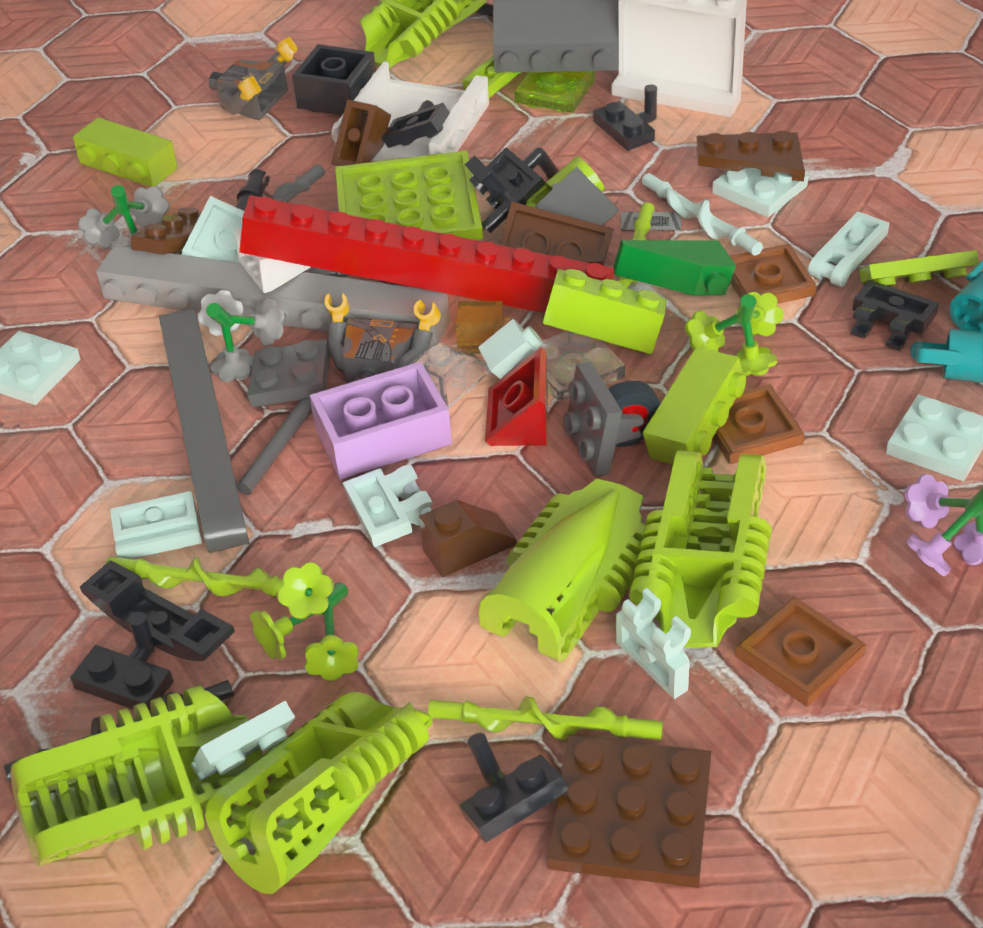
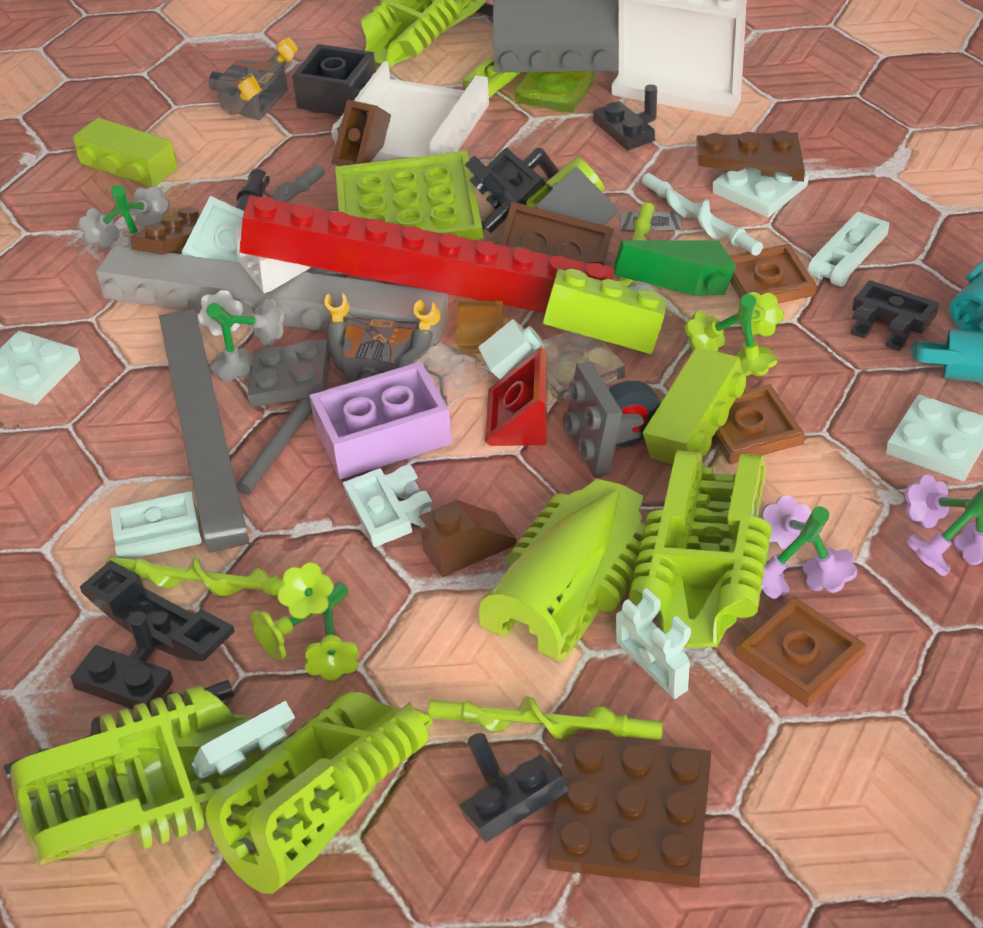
(424, 122): black plate -> none
(792, 527): none -> lavender plant
(920, 268): lime plate -> none

